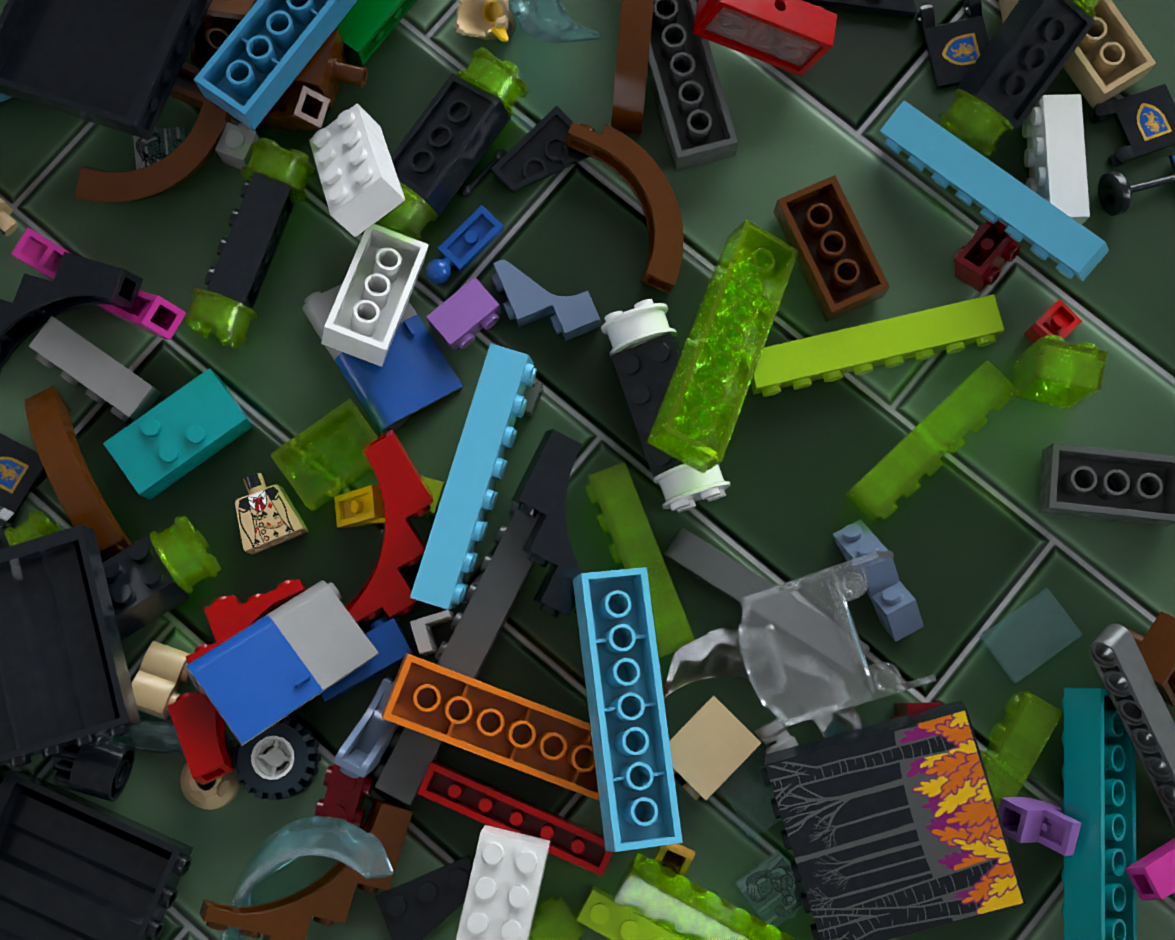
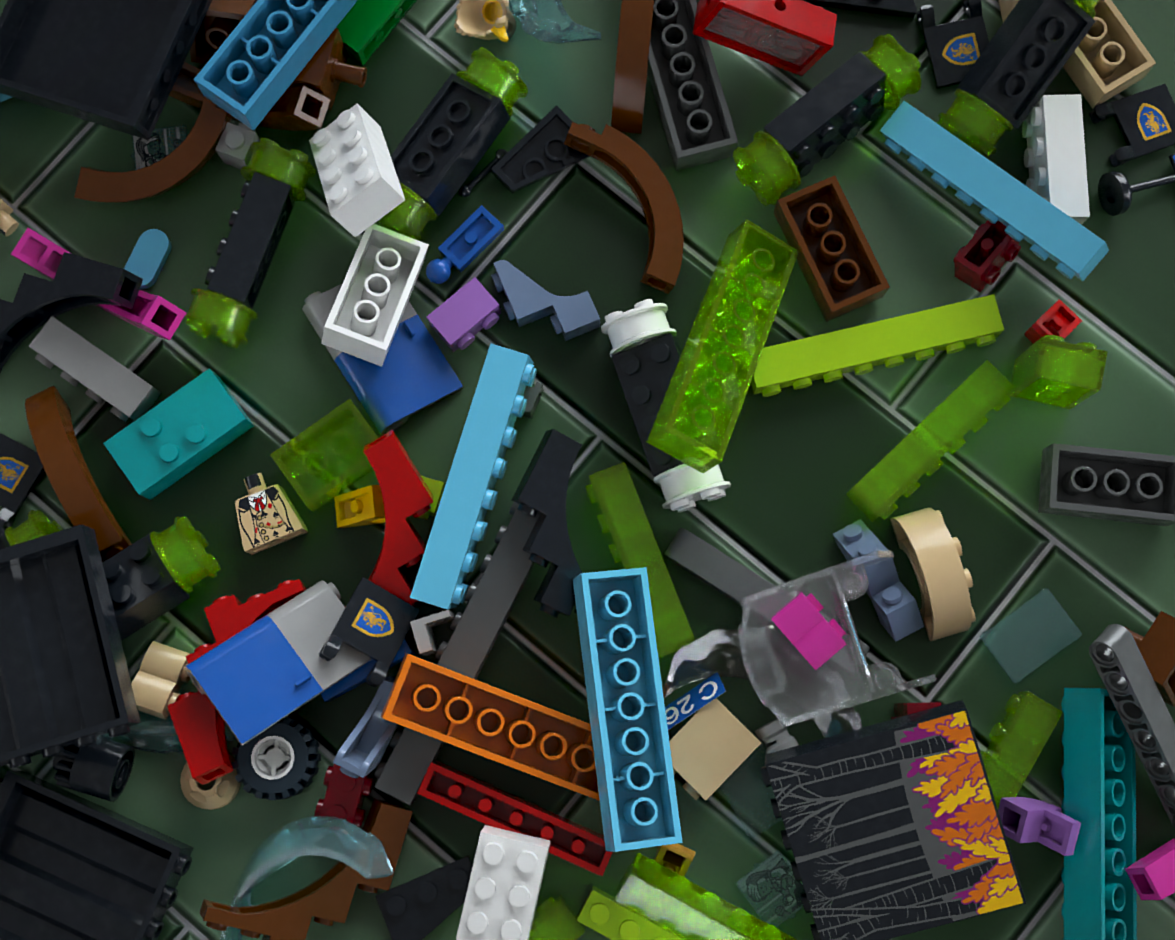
(149, 256): none -> medium azure tile
(374, 625): none -> black flag
(694, 700): none -> blue sticker
(809, 630): none -> dark pink brick
(827, 118): none -> brick
(938, 571): none -> tan brick

